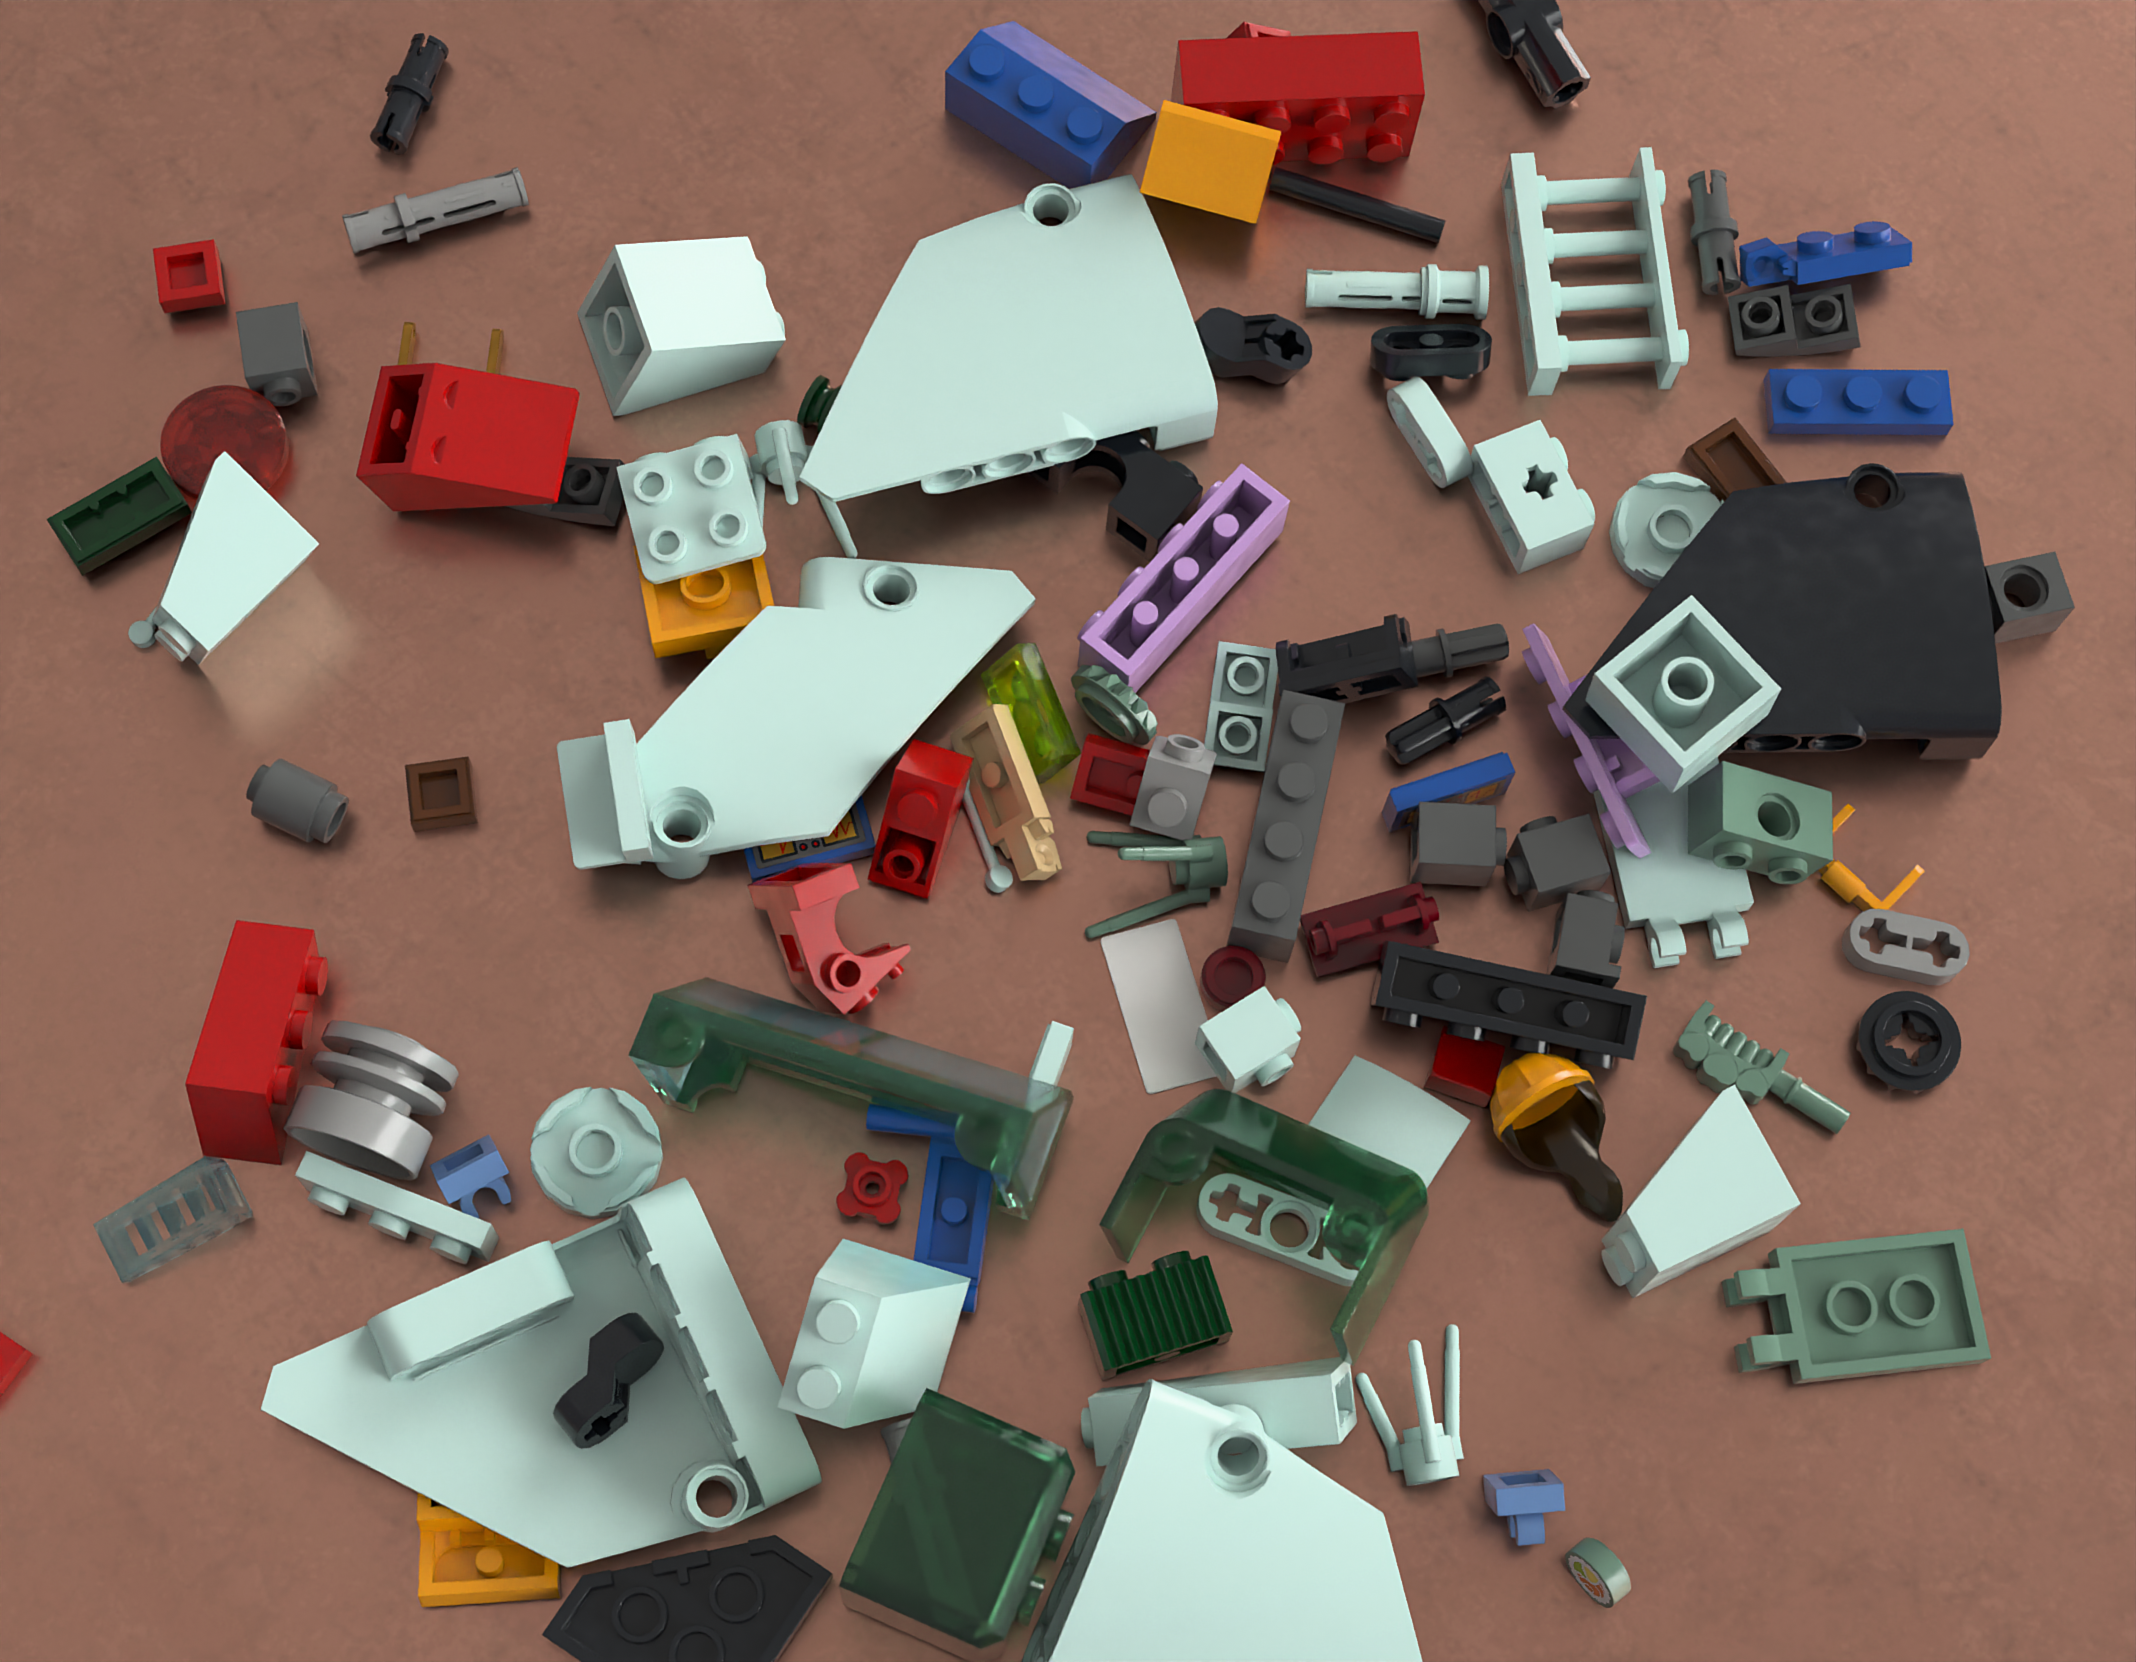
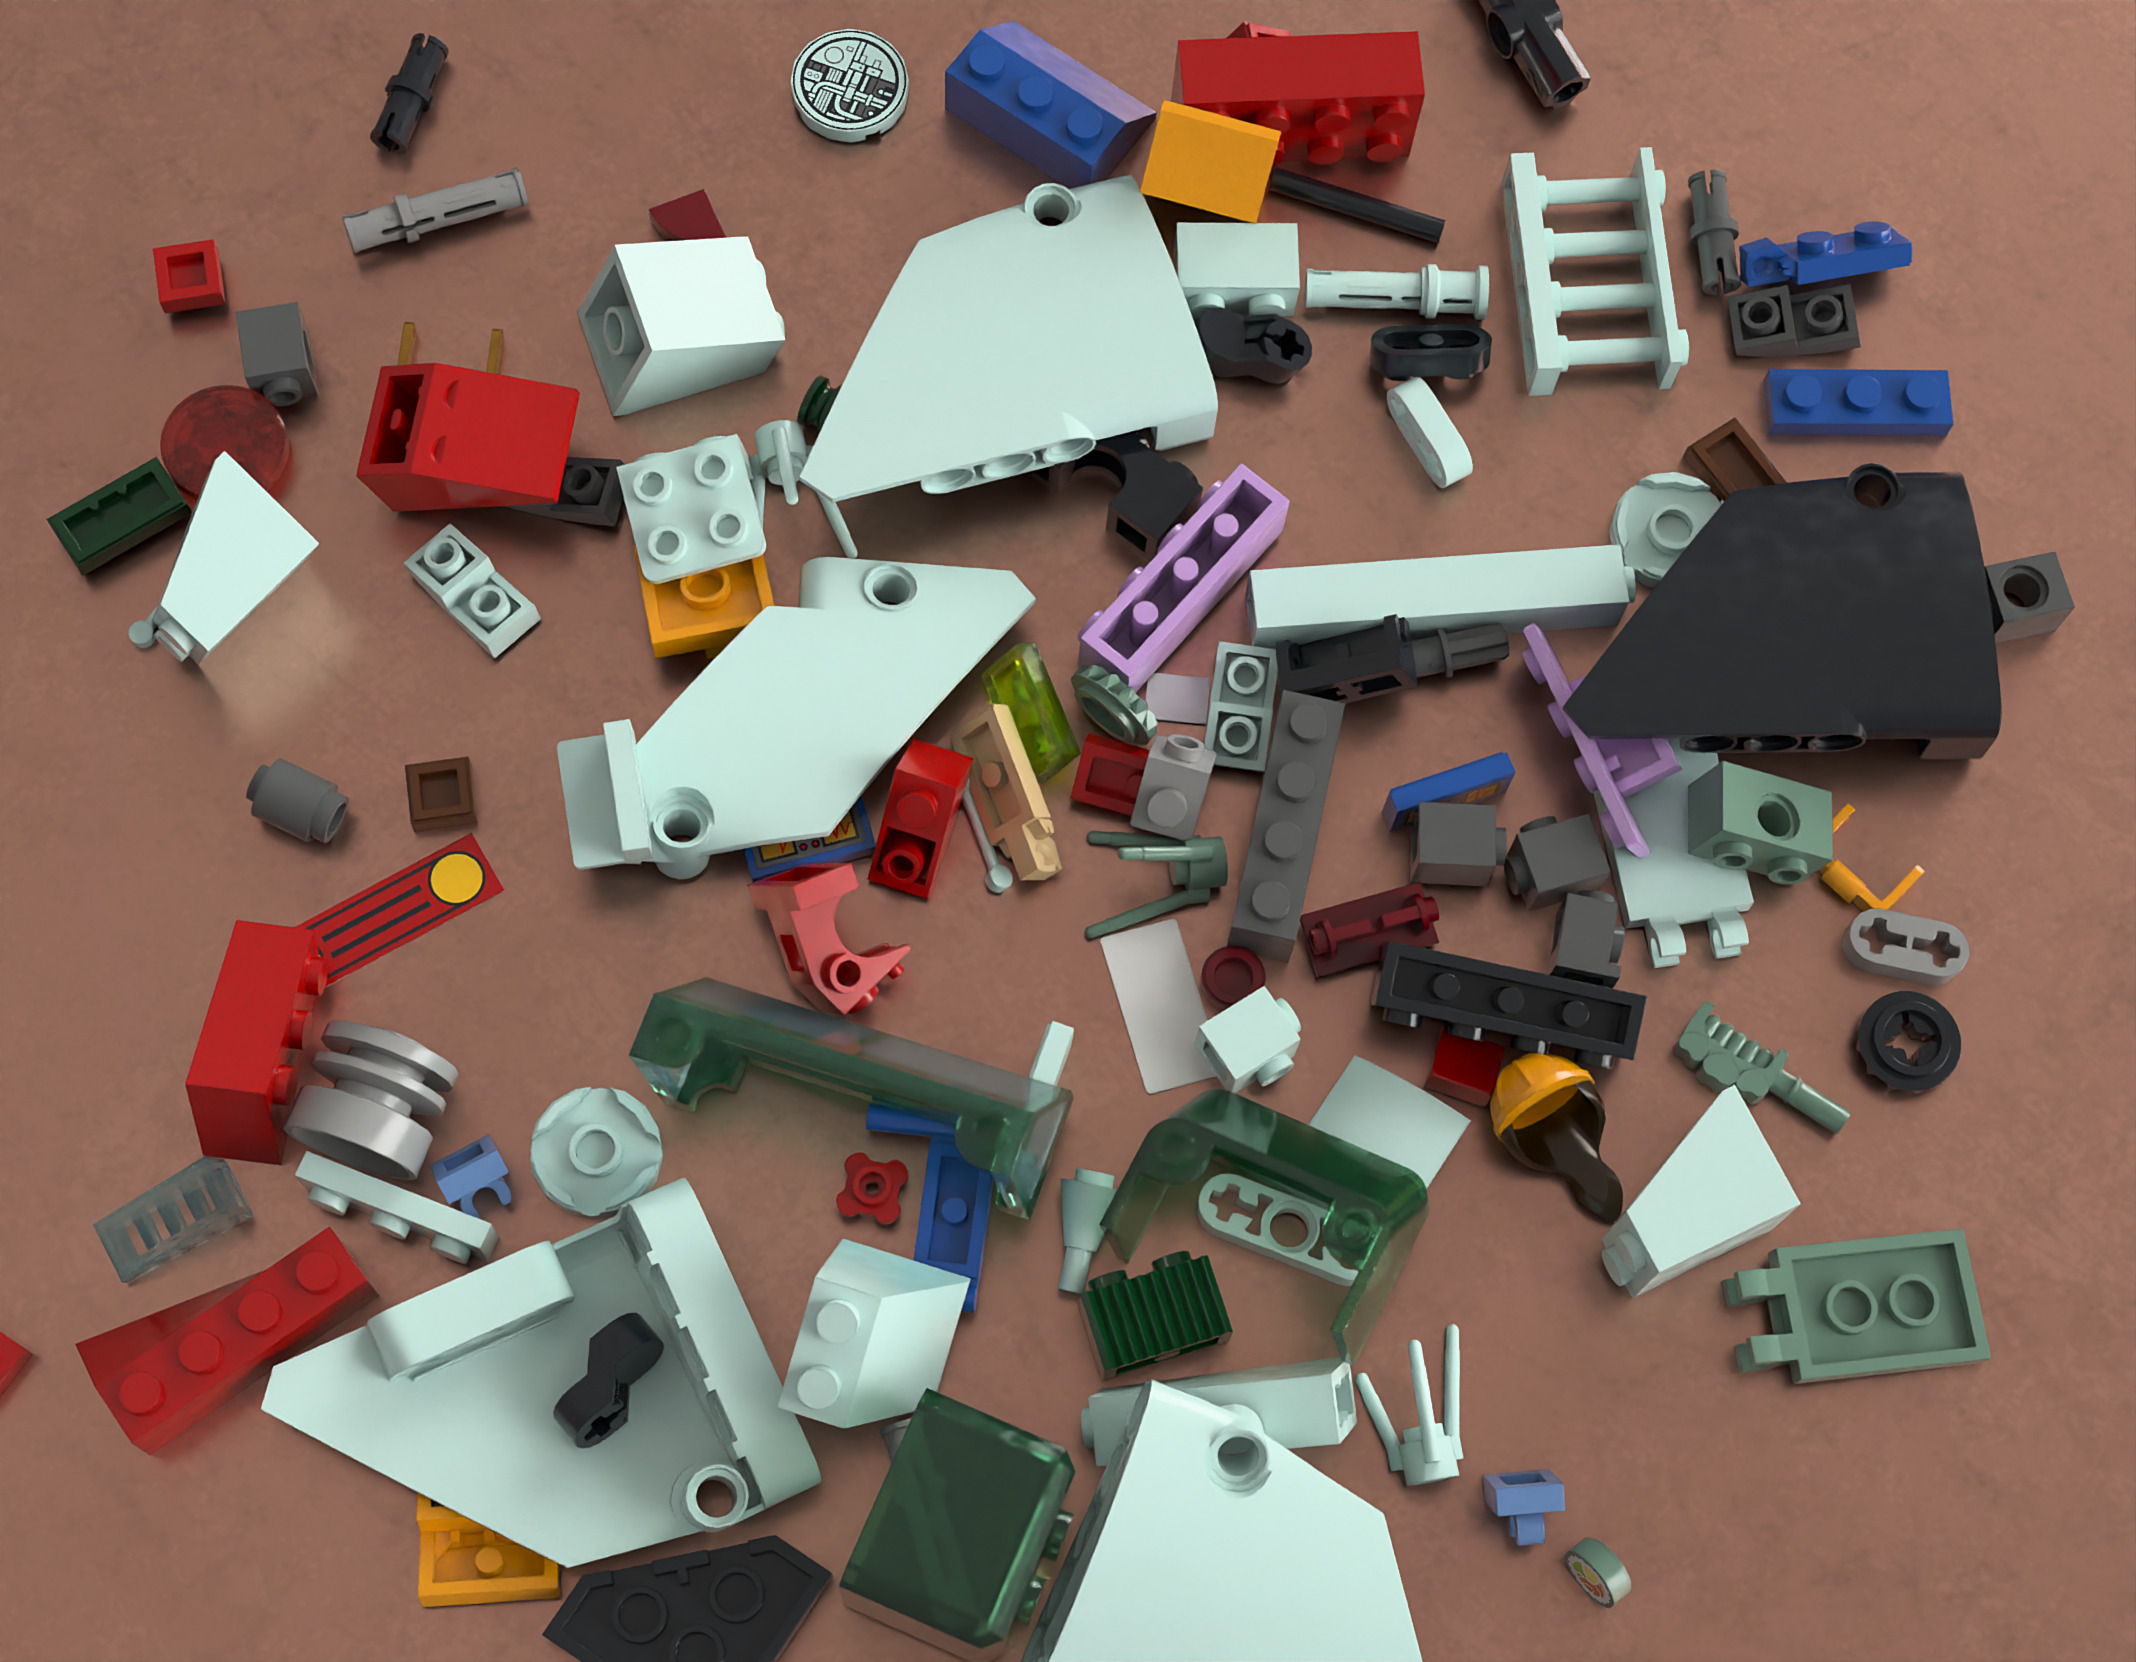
(206, 1350): none -> red wedge
(403, 907): none -> red sticker
(472, 590): none -> light aqua slope
(687, 218): none -> dark red tile
(849, 85): none -> light aqua tile
(1082, 1210): none -> light aqua cone
(1178, 698): none -> white sticker
(1238, 267): none -> light aqua brick
(1444, 721): black axle -> none
(1452, 593): none -> light aqua brick
(1530, 527): light aqua brick -> none
(1682, 693): light aqua brick -> none

